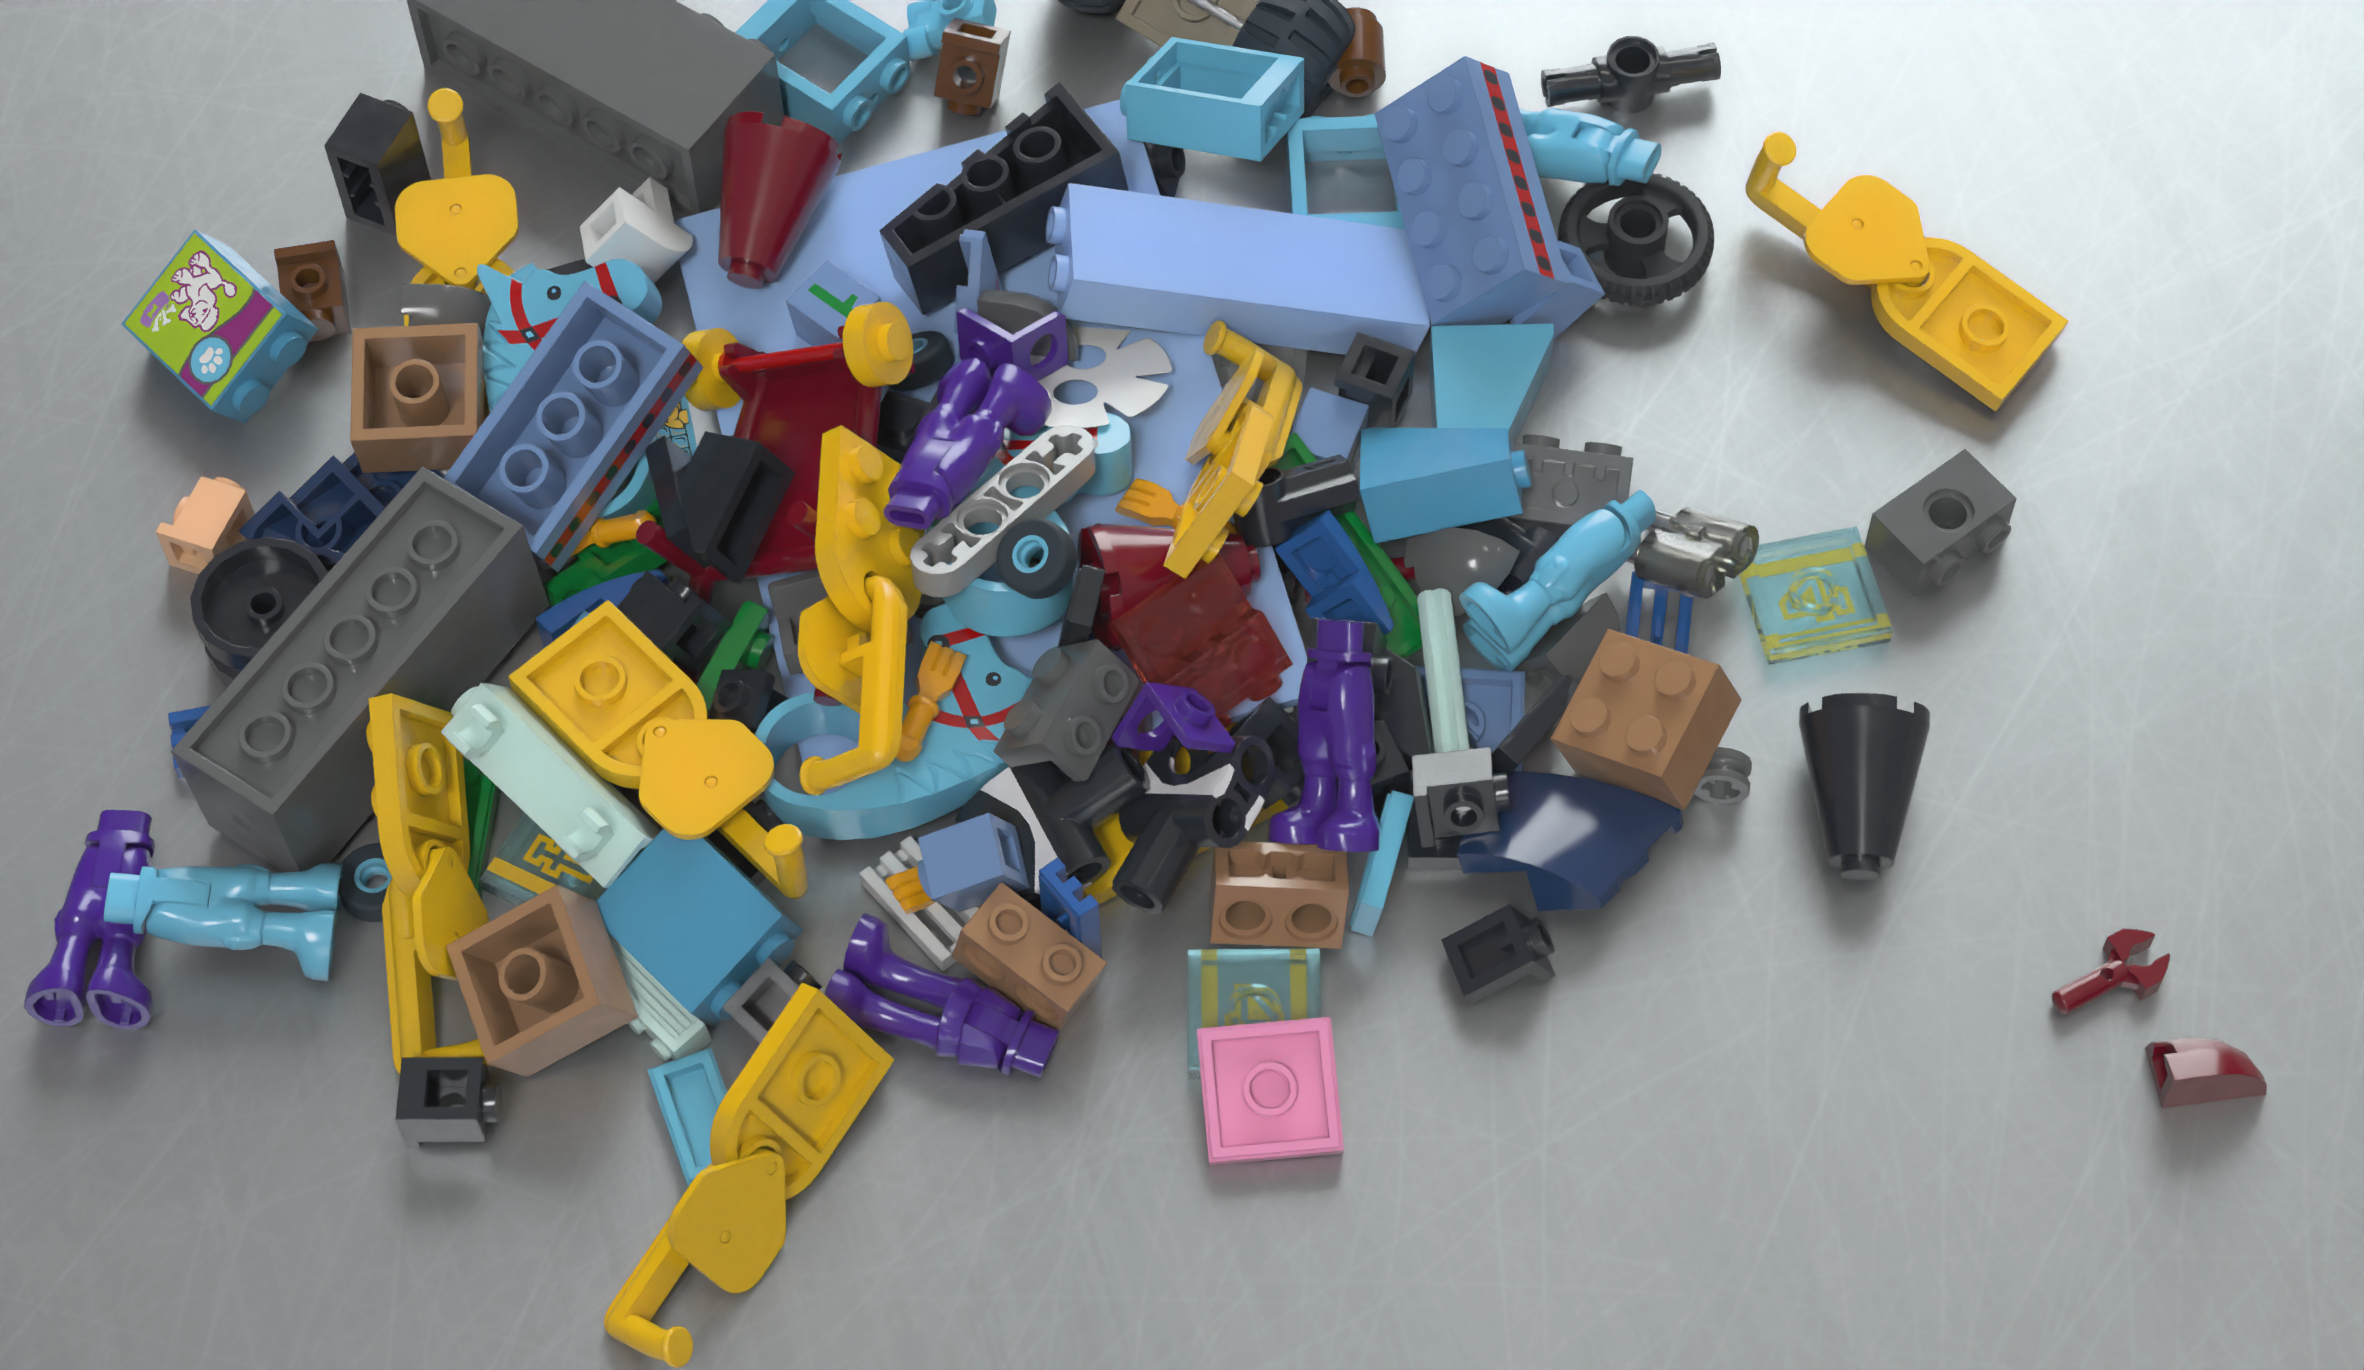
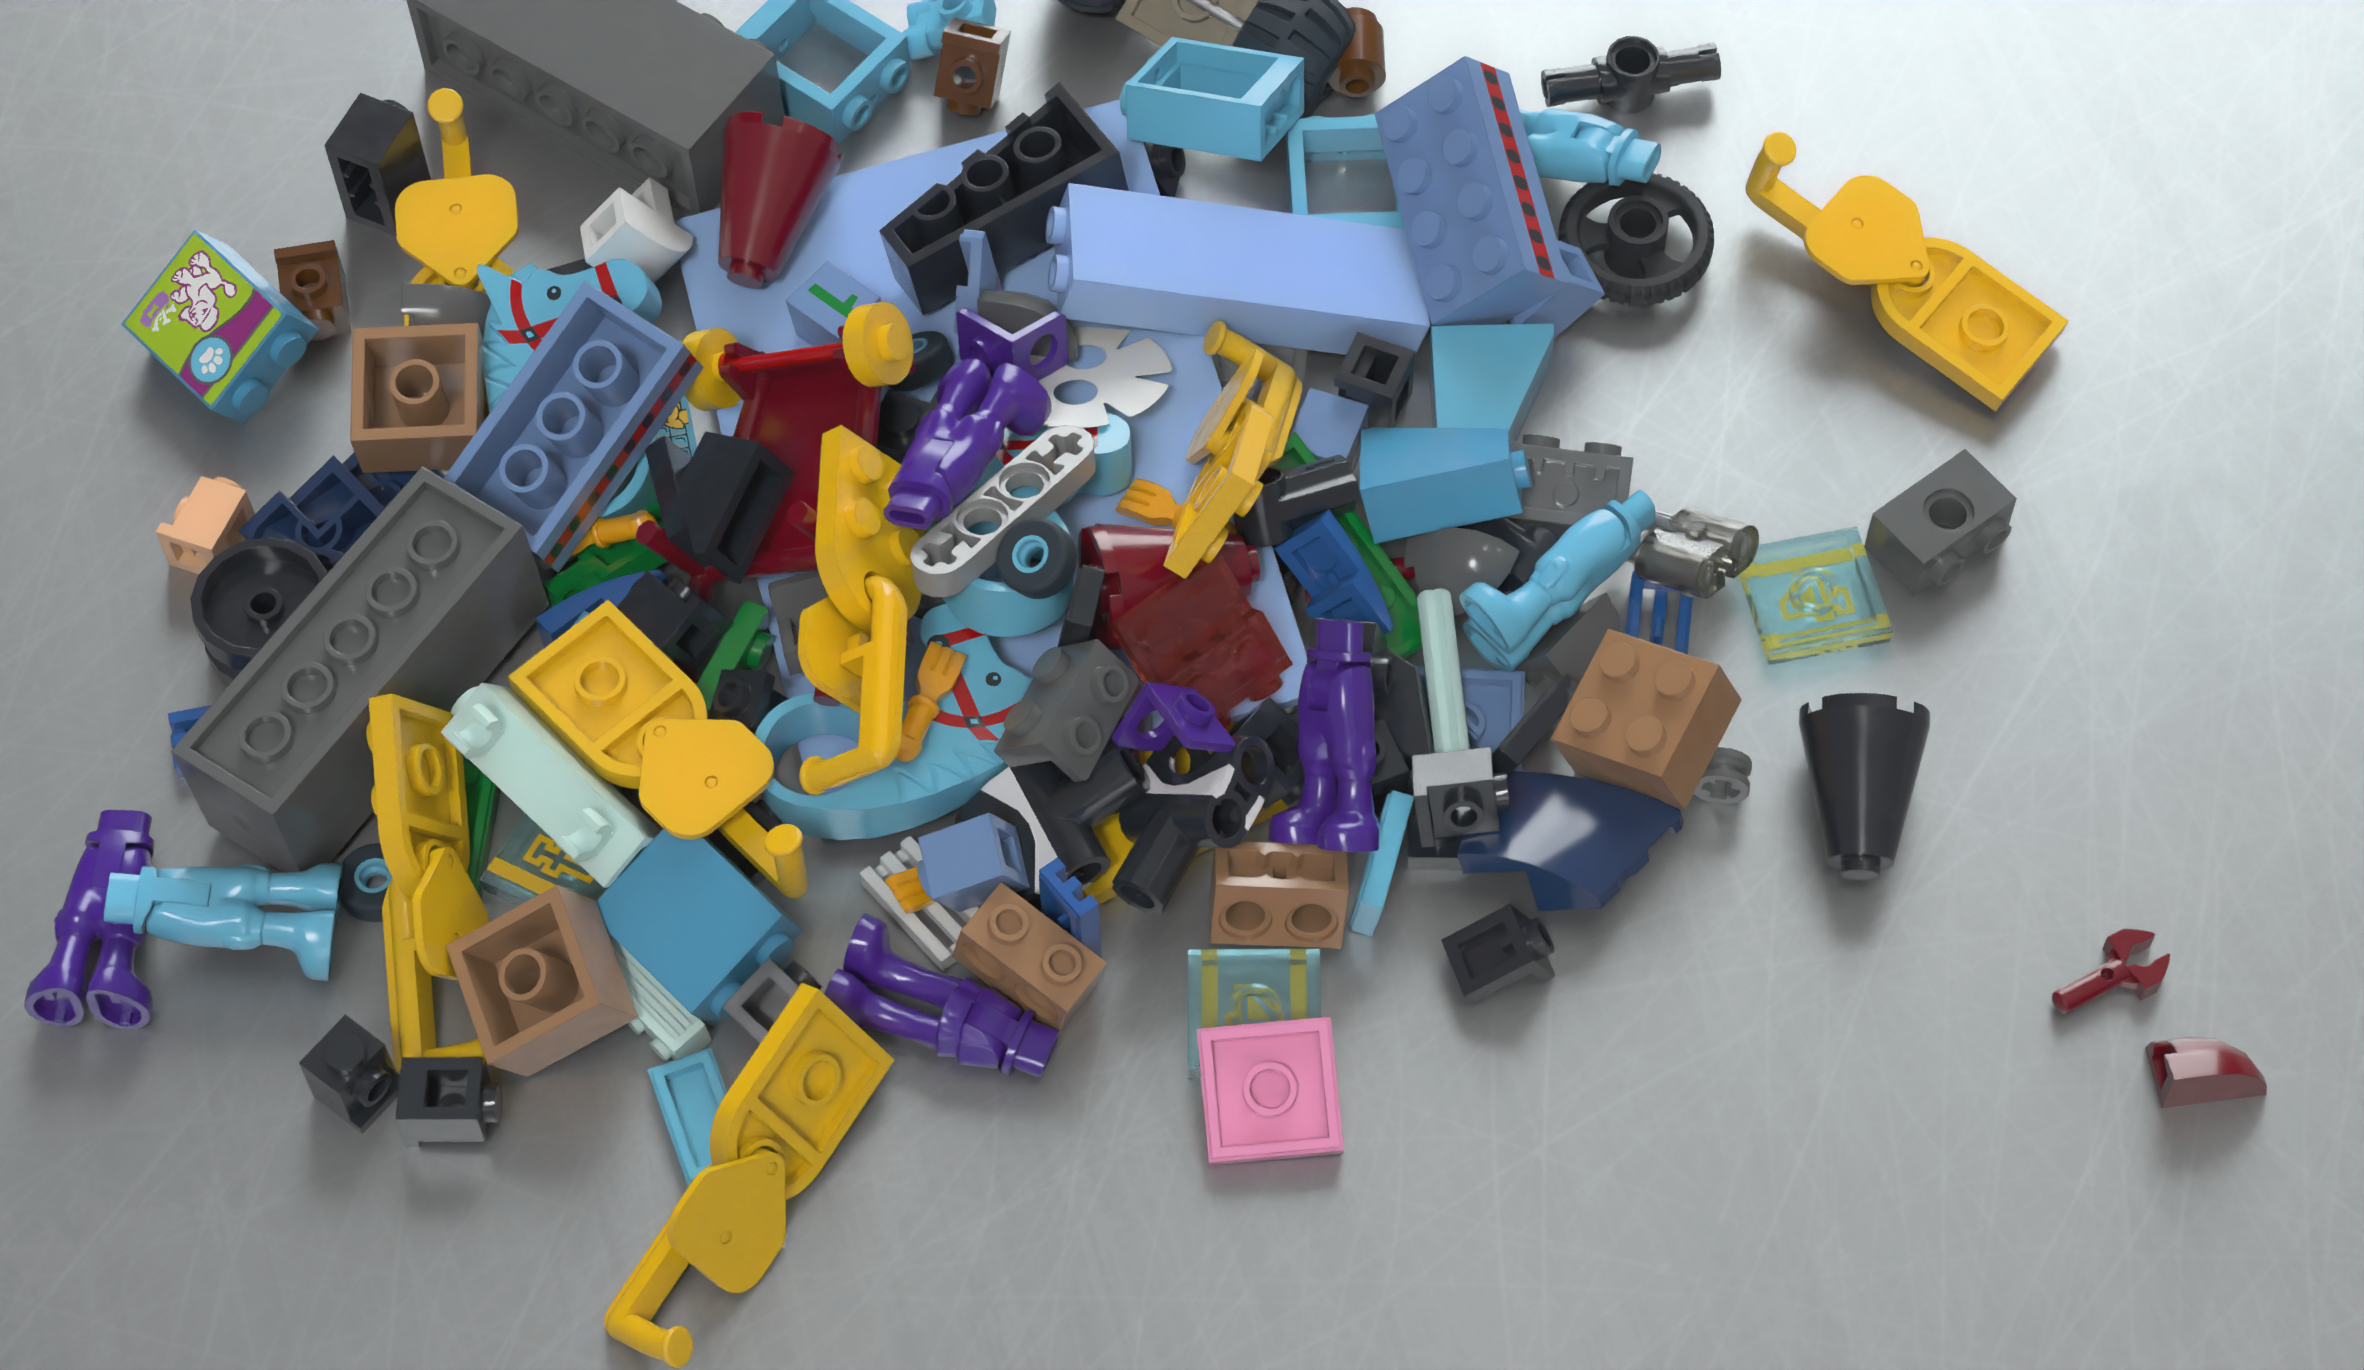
(352, 1074): none -> black brick

